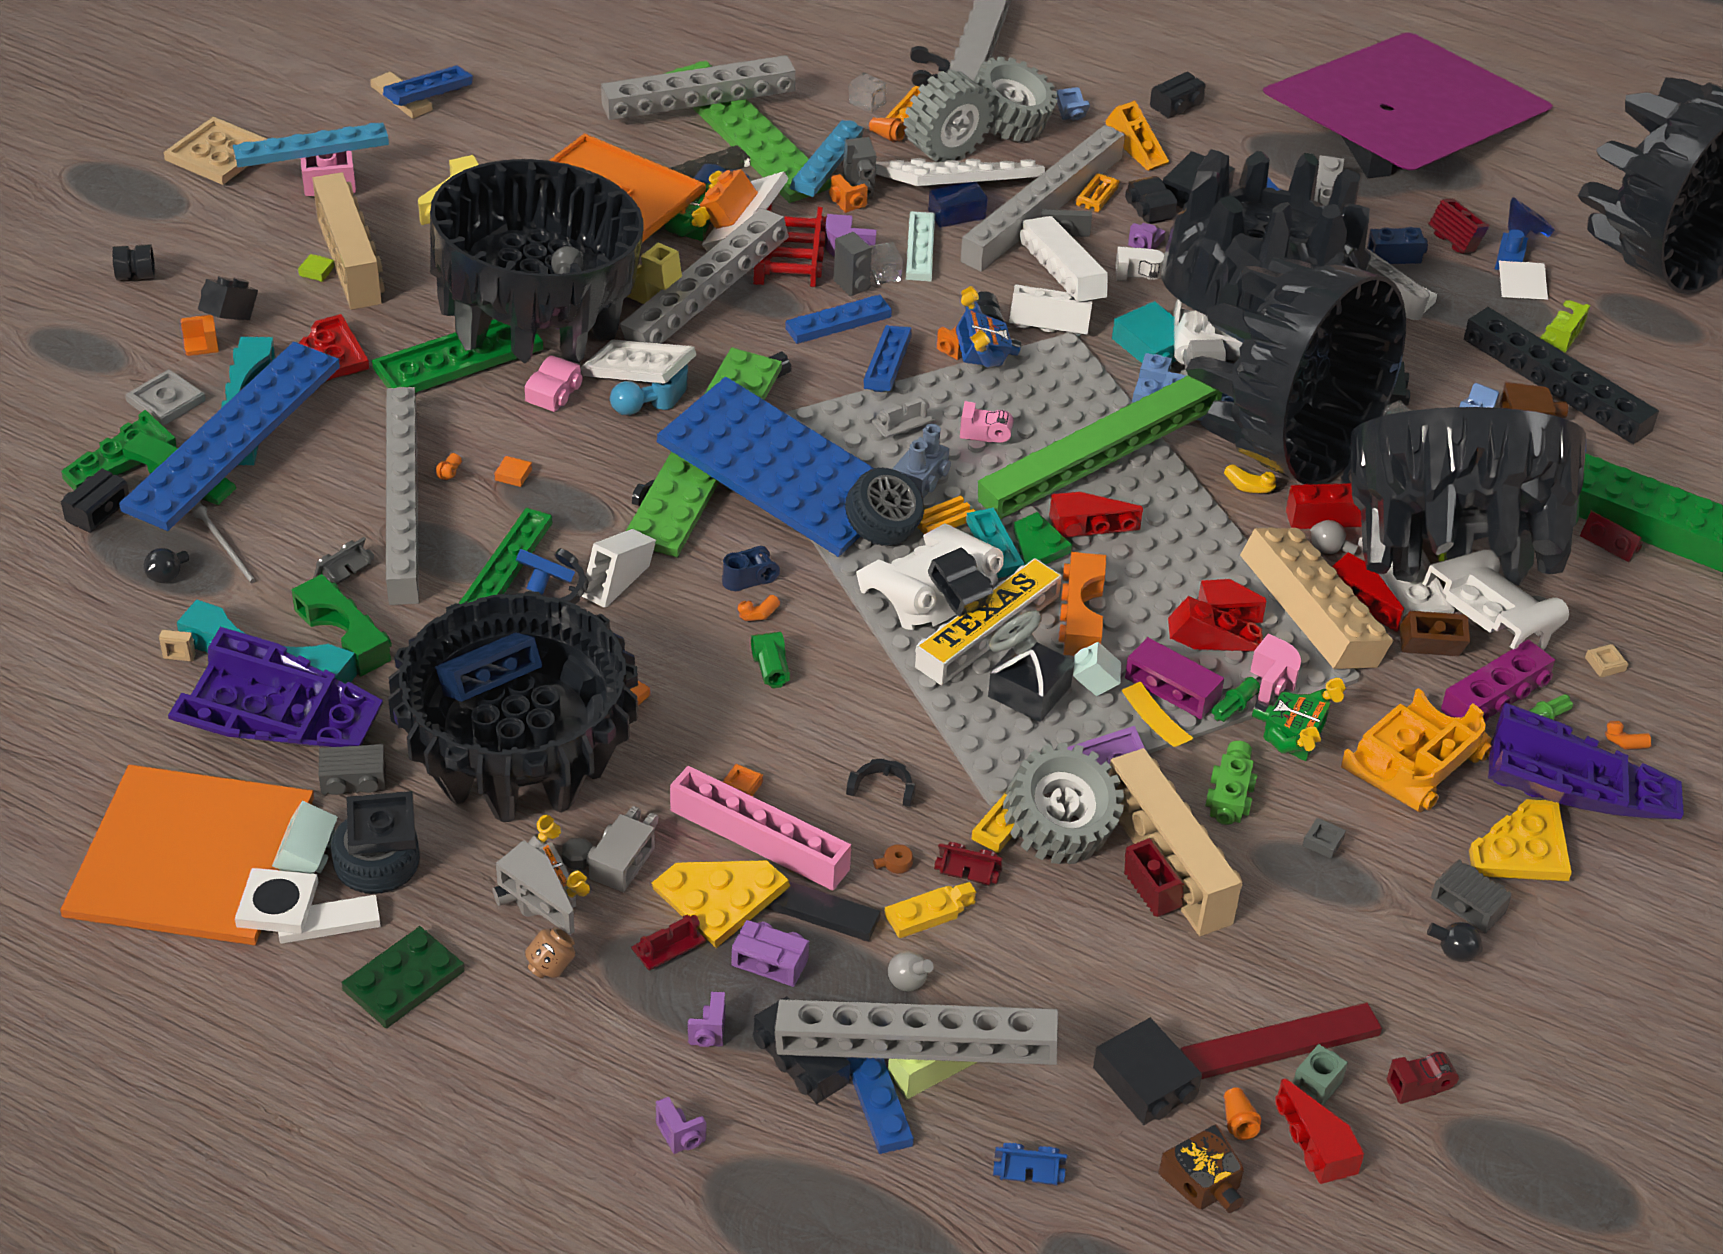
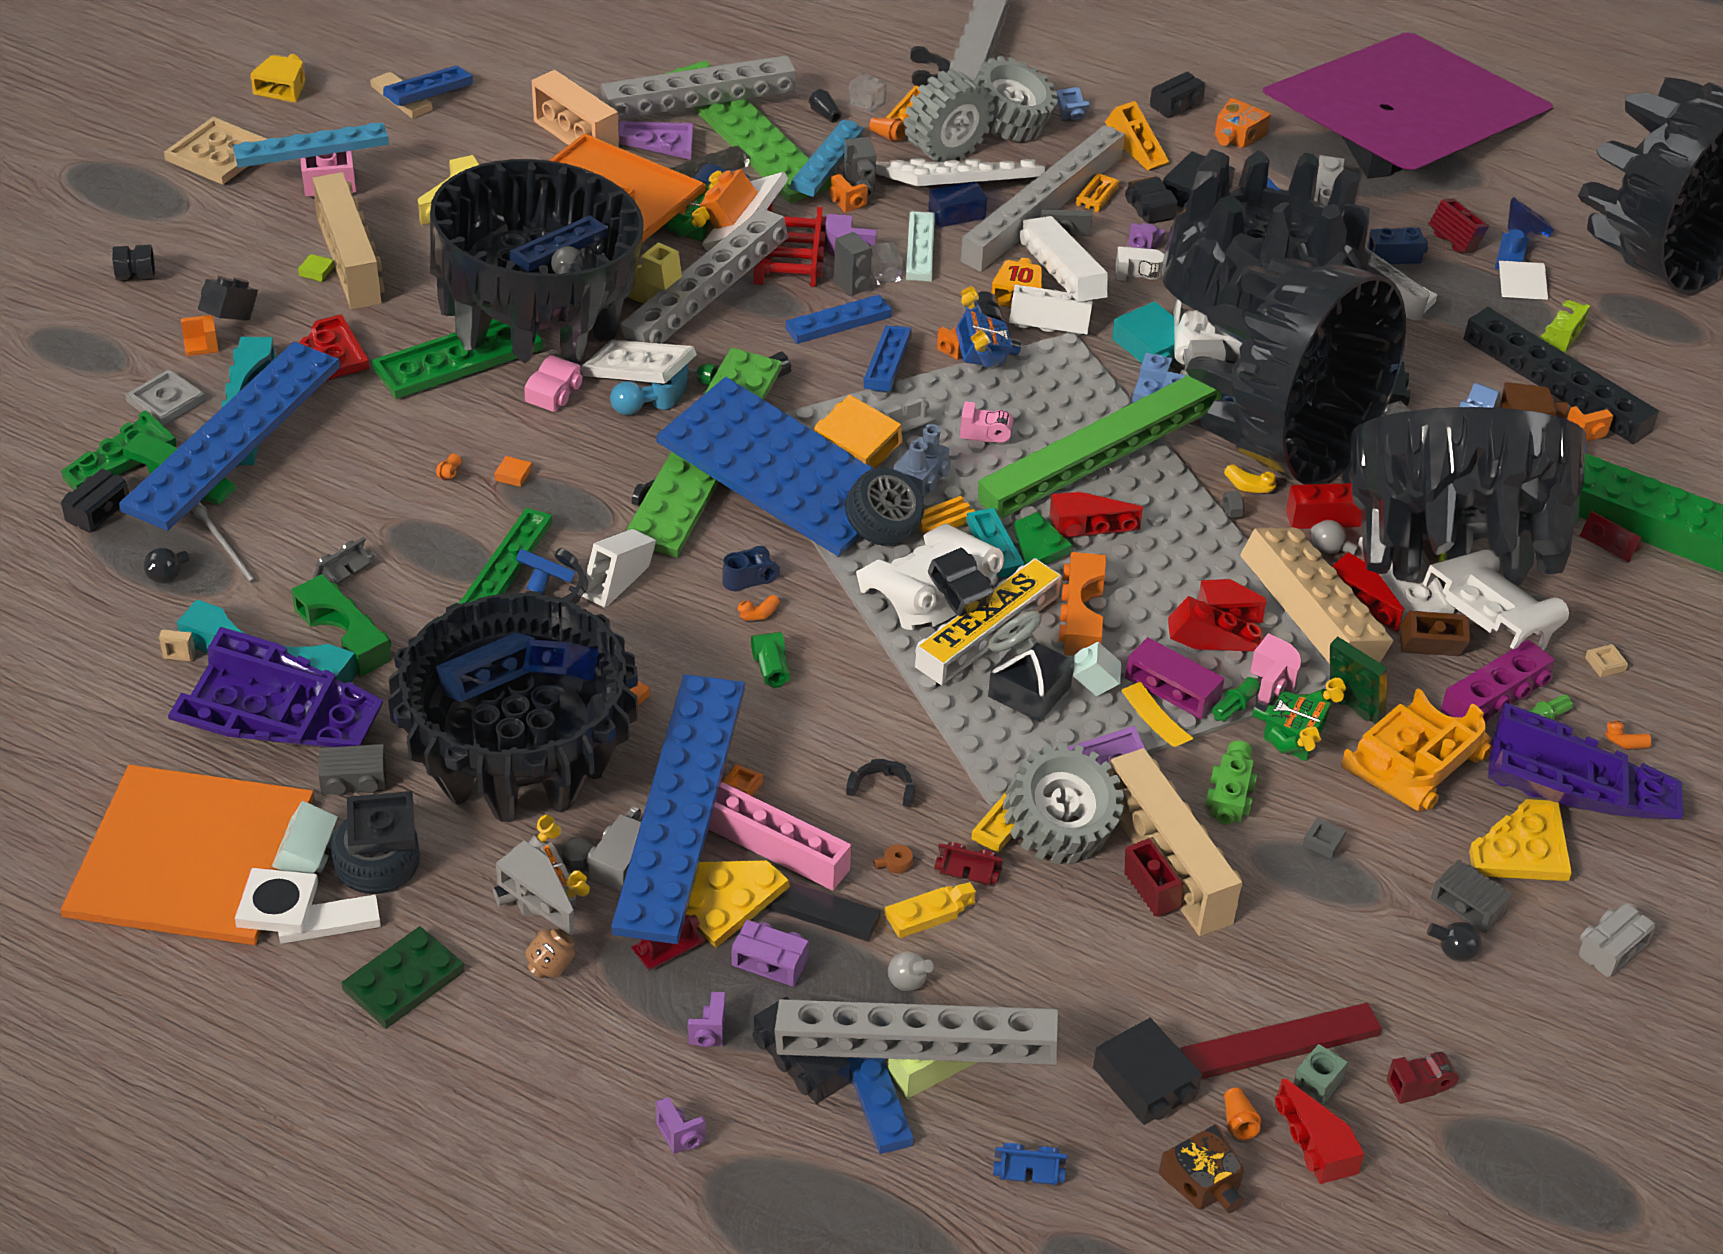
(279, 78): none -> yellow torso
(401, 497): light grey brick -> none
(541, 250): none -> dark blue plate
(560, 659): none -> clear blue brick
(571, 110): none -> light nougat brick
(660, 137): none -> medium lavender wing
(678, 810): none -> blue plate
(704, 373): none -> green hinge
(824, 105): none -> black cone
(861, 431): none -> light orange brick
(1012, 274): none -> light orange torso
(1233, 504): none -> dark grey tile
(1241, 124): none -> orange torso
(1363, 679): none -> dark green plate
(1594, 424): none -> orange bracket
(1615, 939): none -> light grey brick

